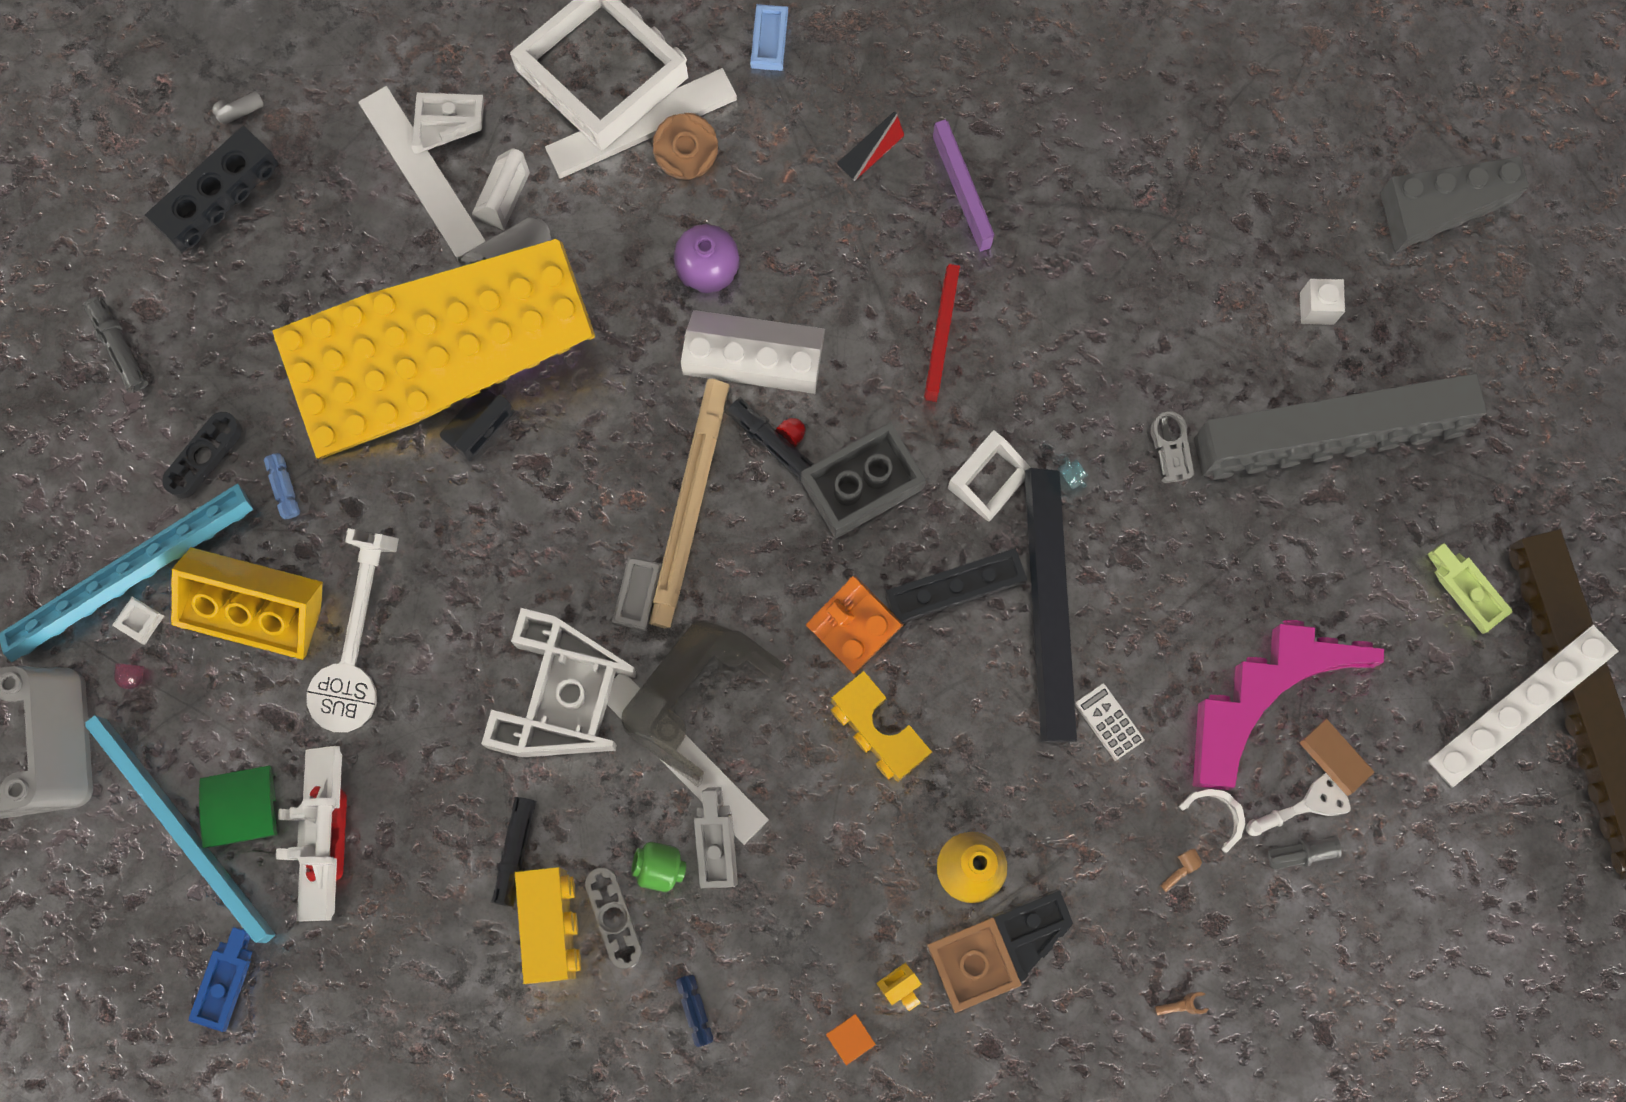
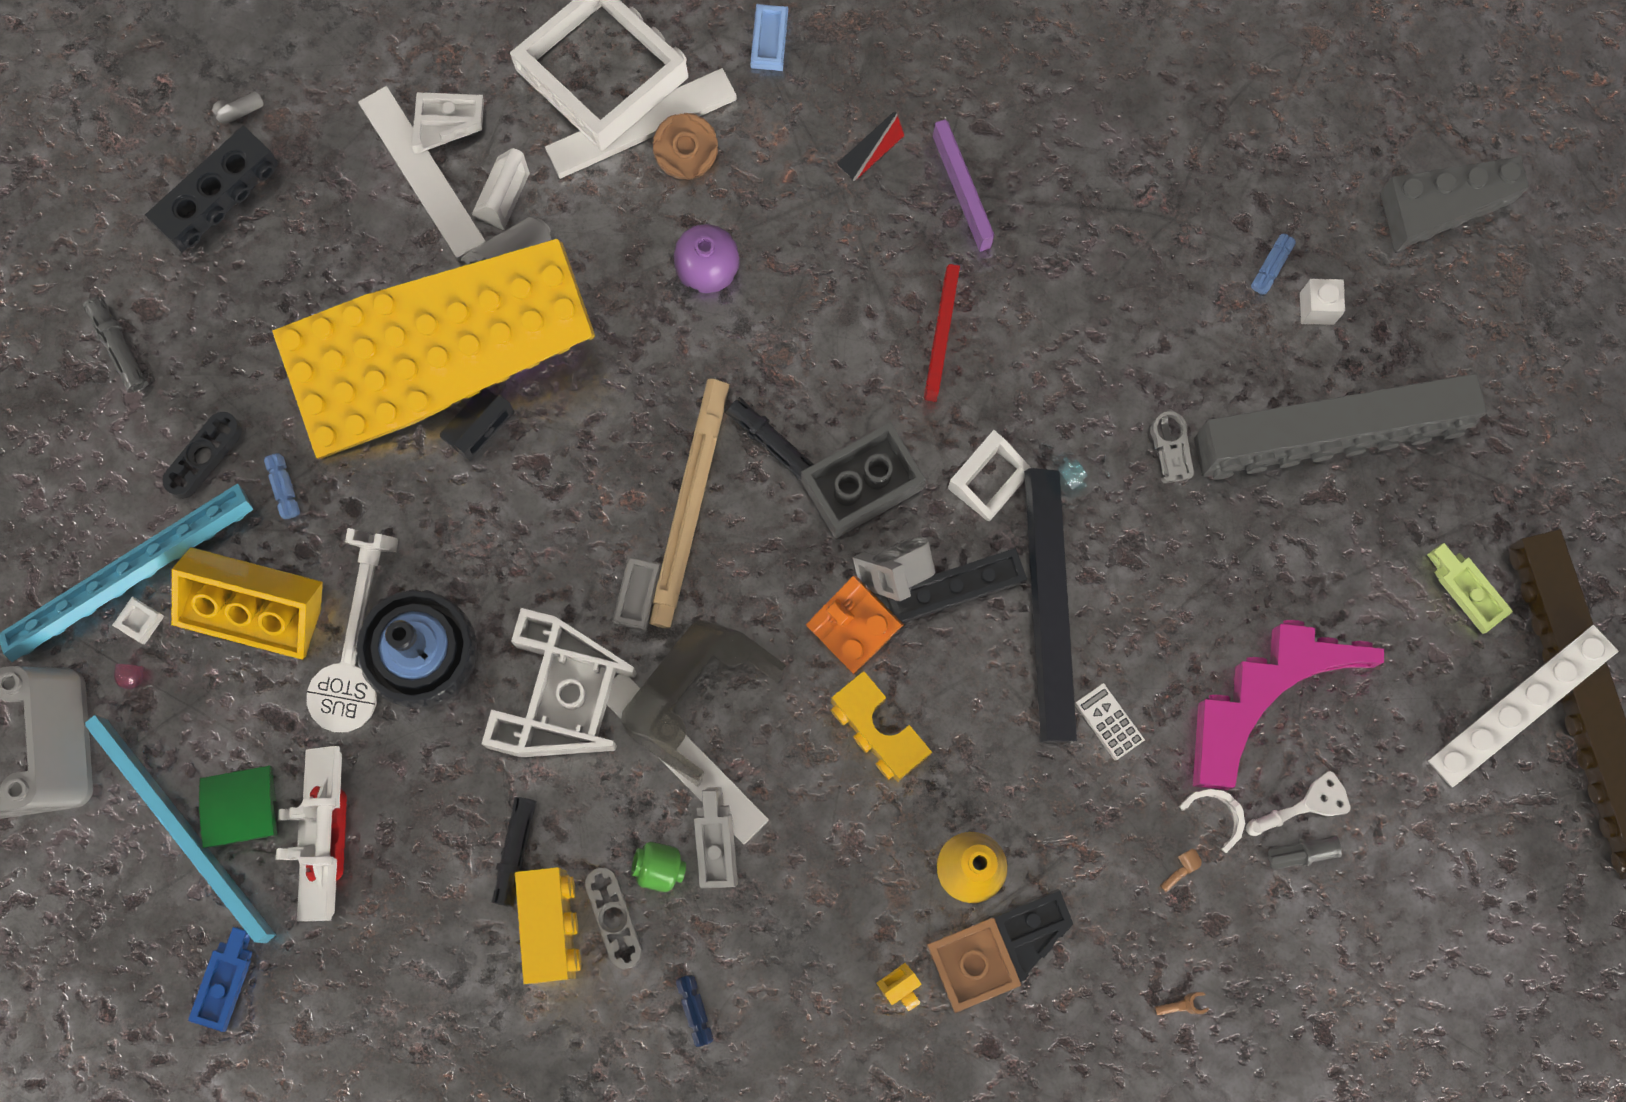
(417, 649): none -> black wheel
(752, 351): white slope -> none
(792, 430): red hinge -> none
(850, 1039): orange tile -> none
(896, 568): none -> light grey tile
(1273, 264): none -> medium blue axle
(1337, 757): medium nougat tile -> none

